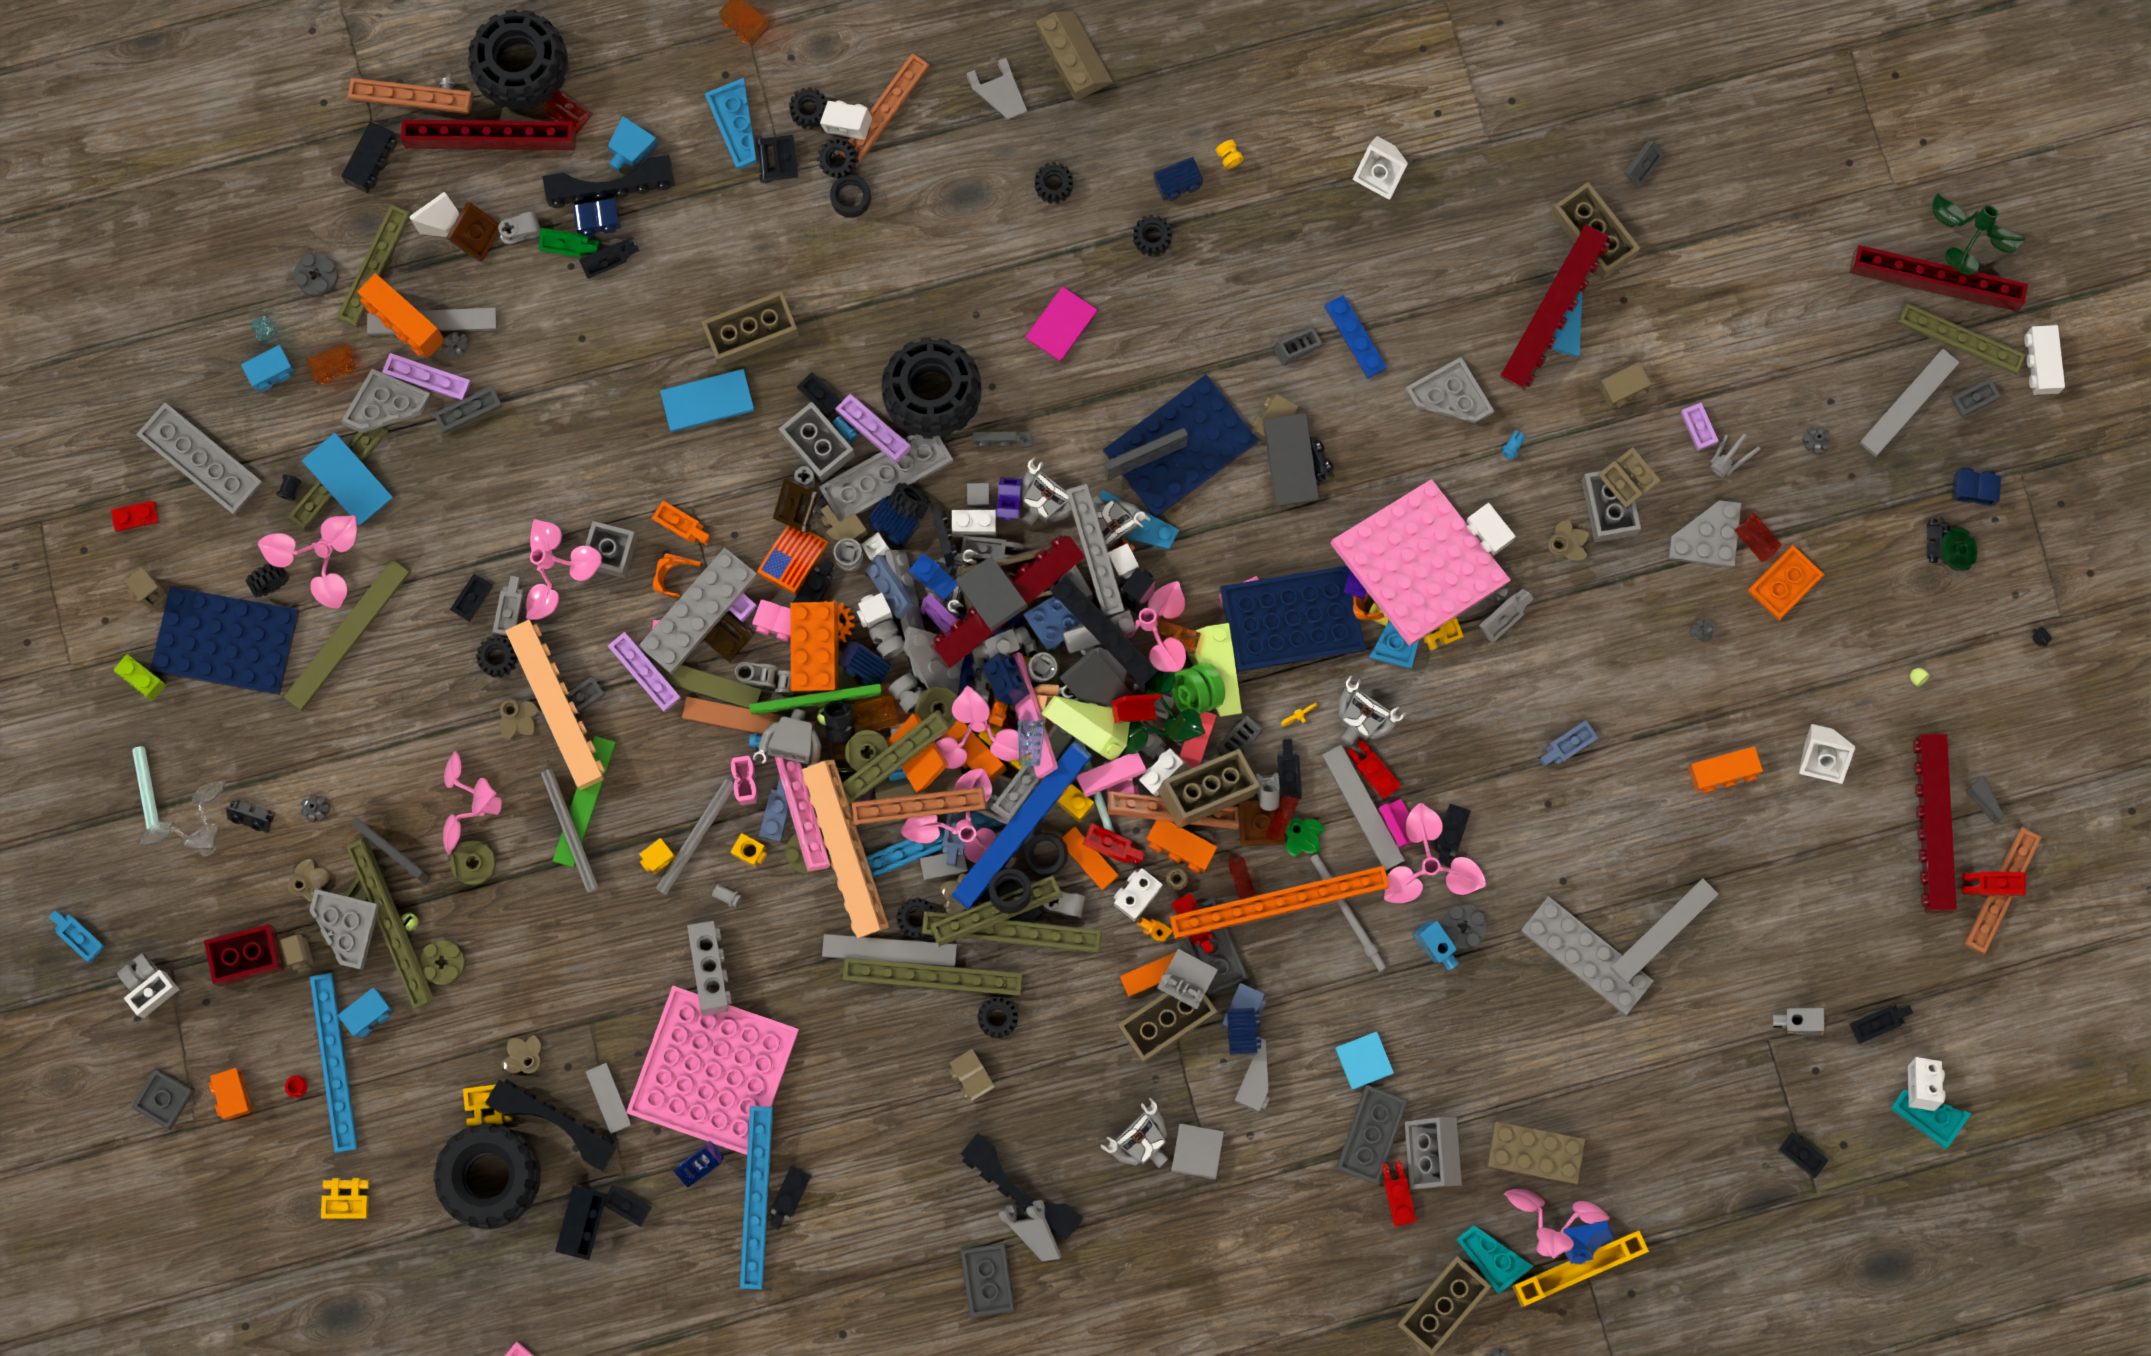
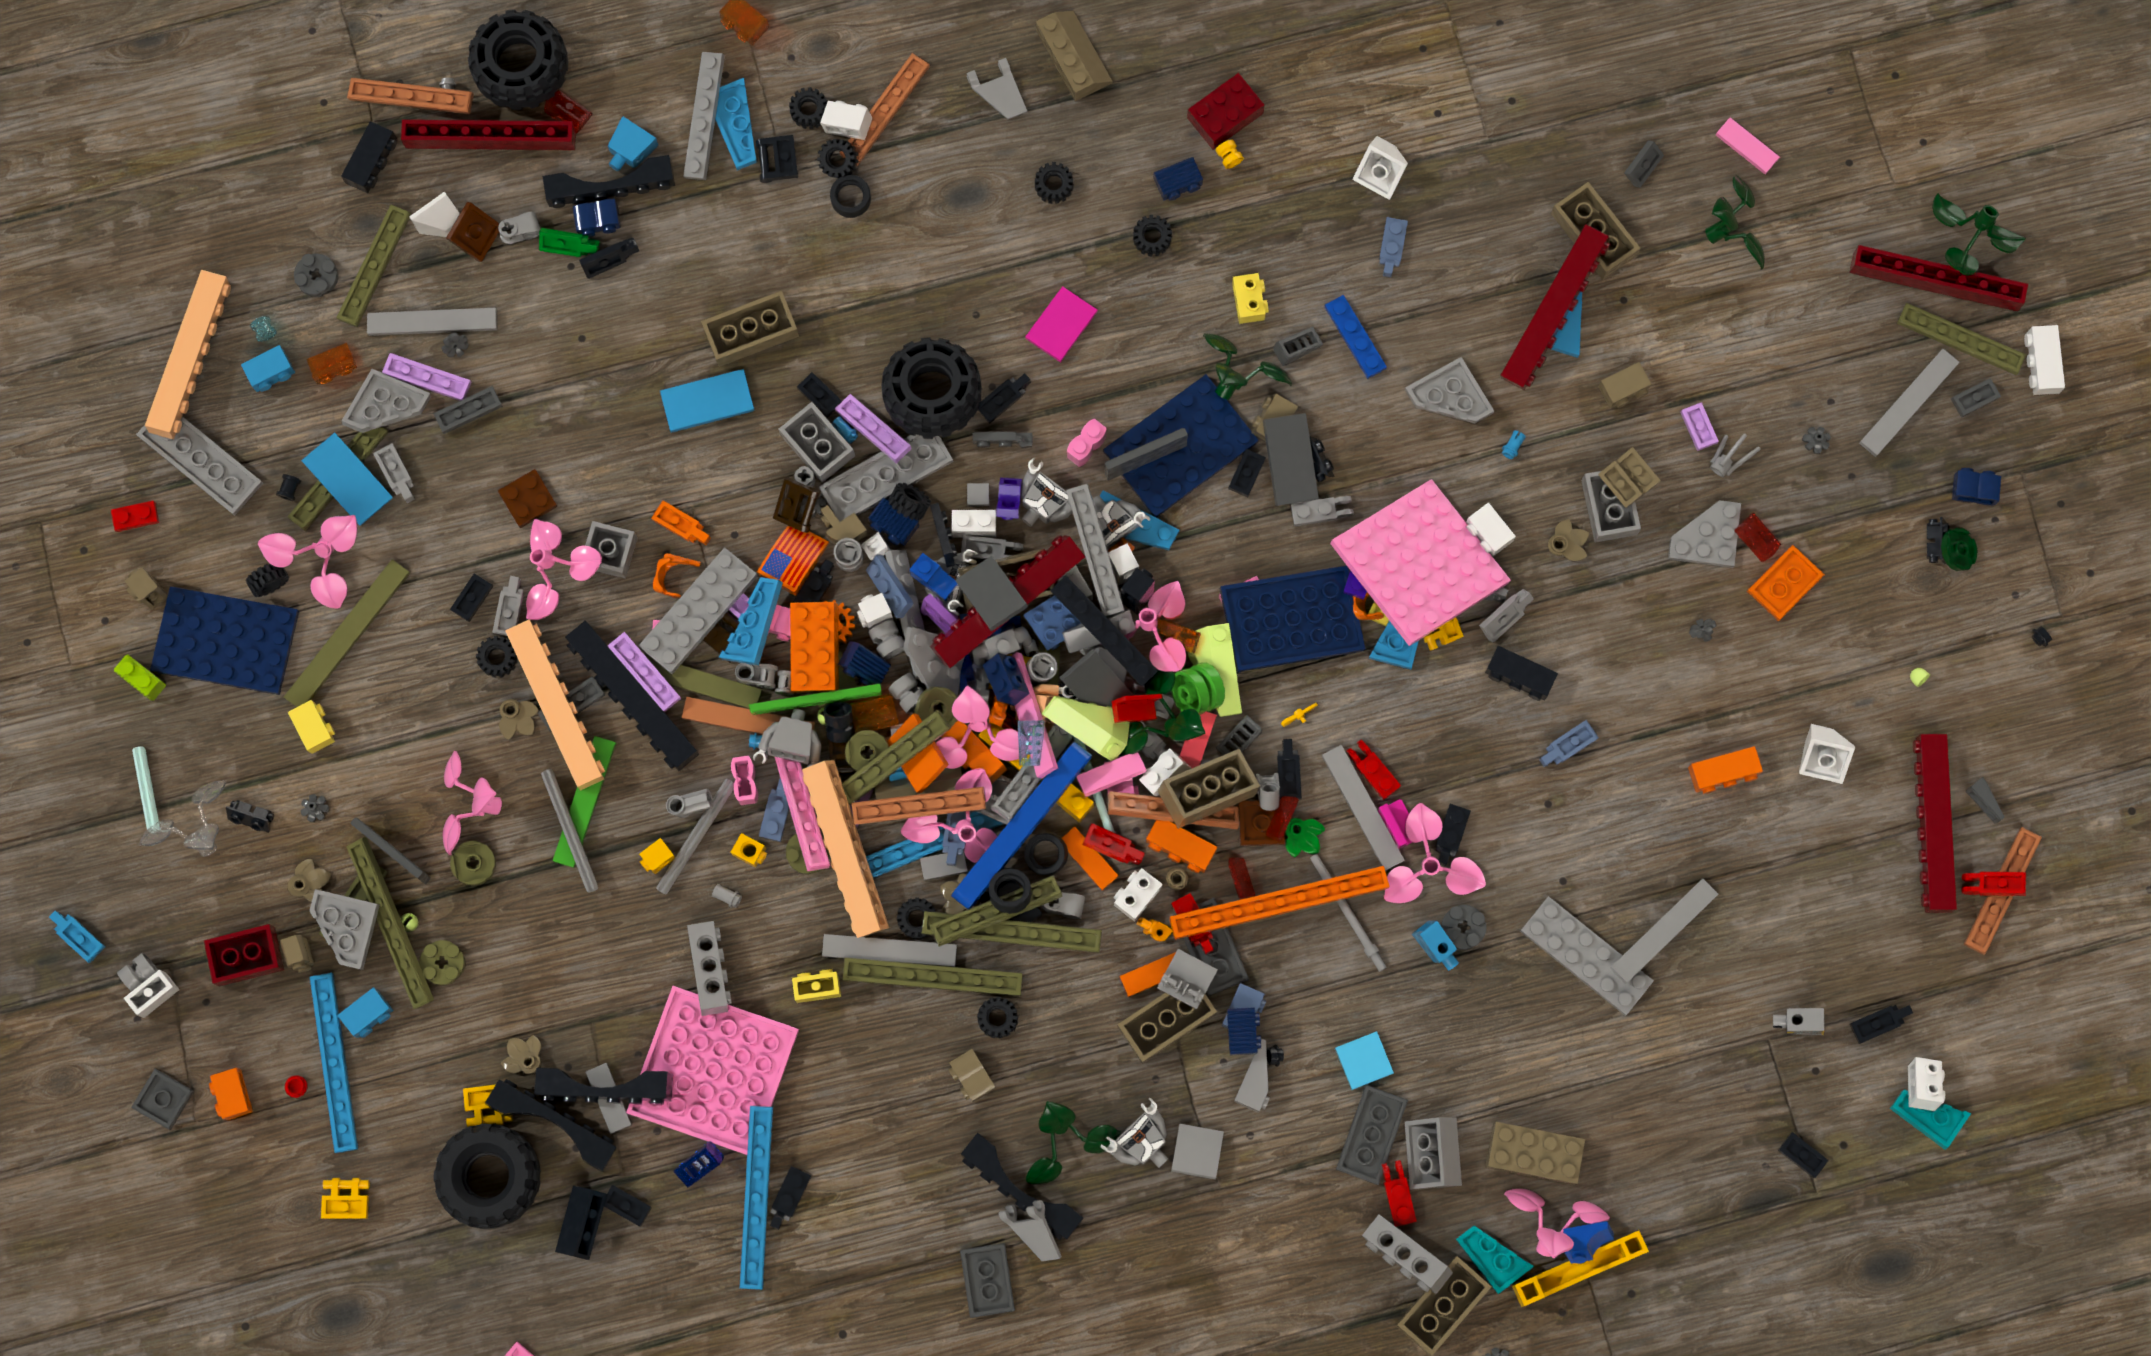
(187, 355): none -> light nougat brick
(311, 726): none -> light yellow brick
(395, 471): none -> light grey hinge
(401, 316): orange brick -> none
(527, 498): none -> reddish brown plate
(632, 696): none -> black brick
(649, 1086): none -> black arch
(691, 803): none -> light grey piece
(704, 115): none -> light grey plate
(751, 634): none -> dark azure wing
(816, 987): none -> light yellow brick
(1003, 397): none -> black hinge
(1056, 1120): none -> dark green plant
(1082, 446): none -> bright pink brick
(1225, 111): none -> dark red brick
(1233, 380): none -> dark green plant
(1247, 473): none -> black plate
(1249, 298): none -> light yellow brick
(1274, 1055): none -> black plate
(1319, 510): none -> light grey hinge
(1364, 716): torso -> none
(1383, 1230): none -> light grey brick
(1392, 244): none -> sand blue hinge
(1521, 673): none -> black brick
(1728, 221): none -> dark green plant
(1747, 145): none -> bright pink tile

